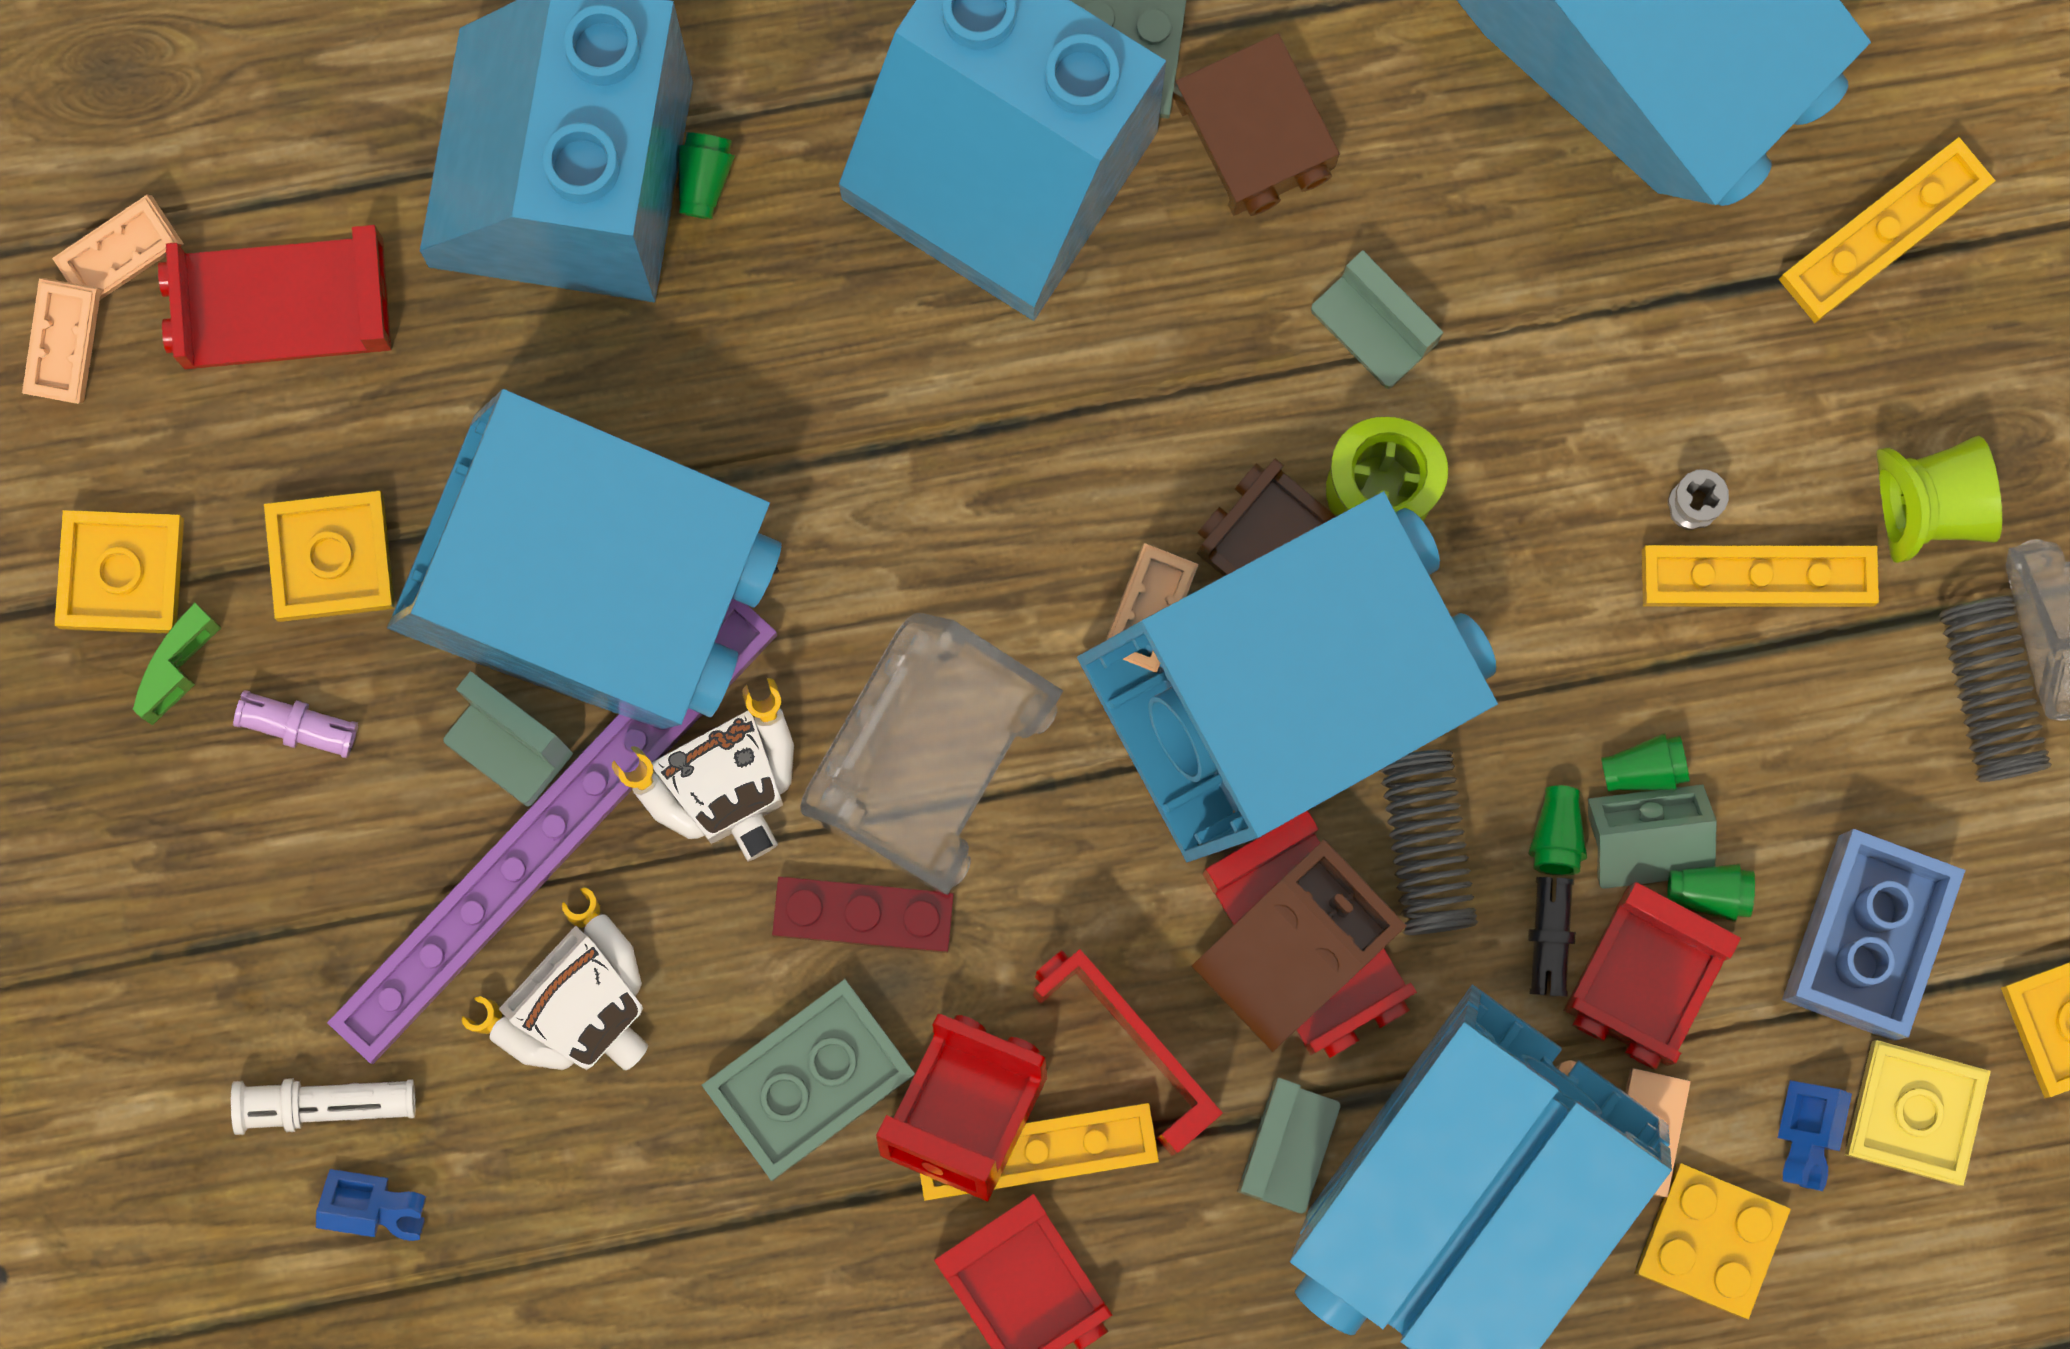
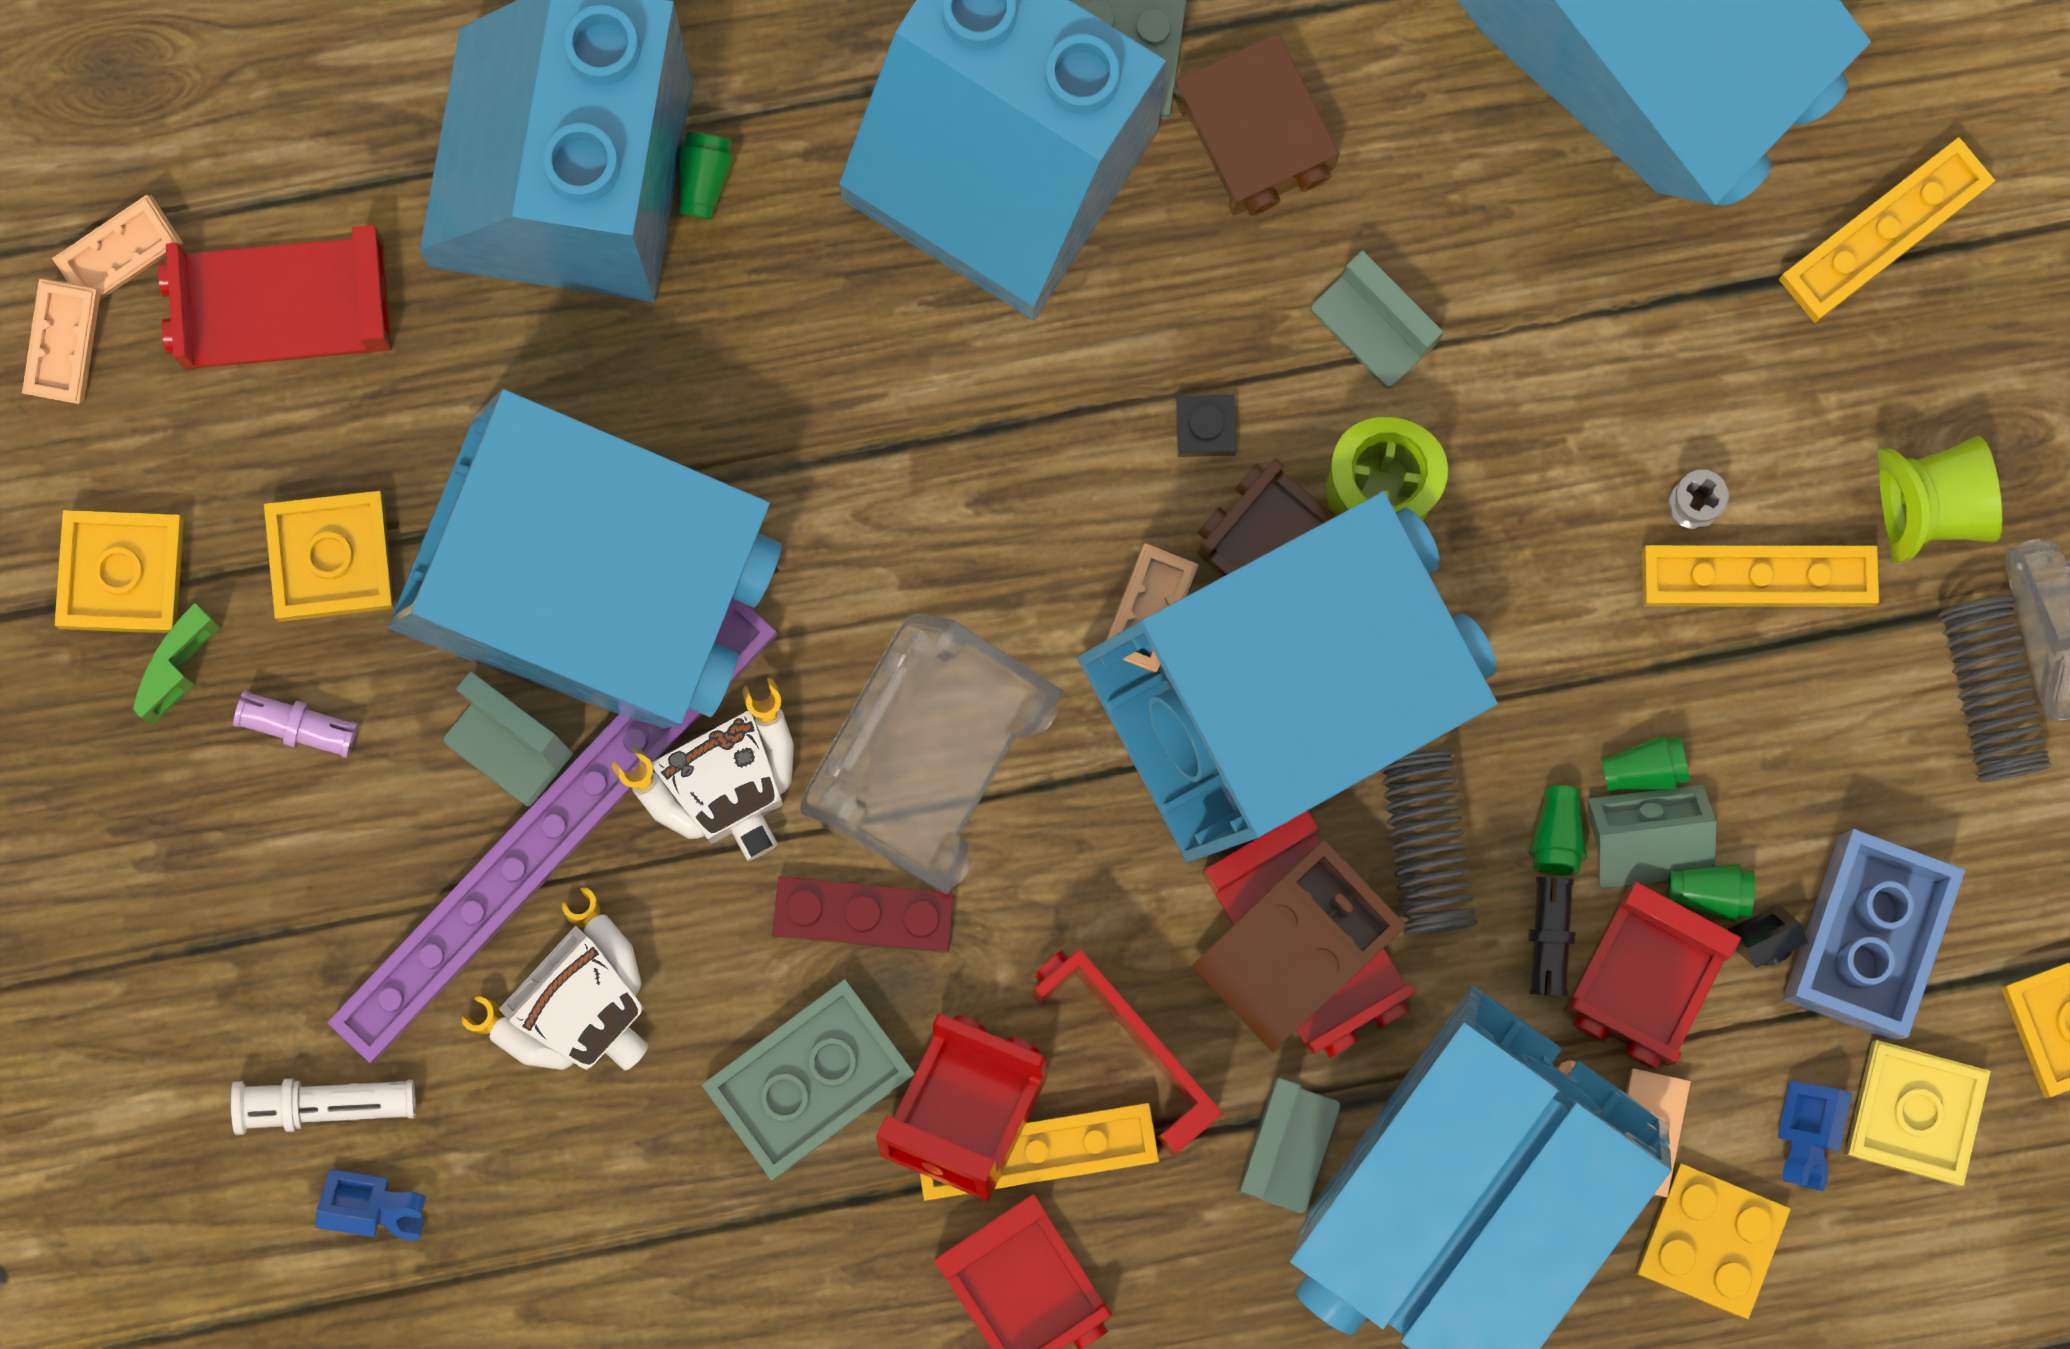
(1205, 425): none -> black plate
(1769, 937): none -> black plate

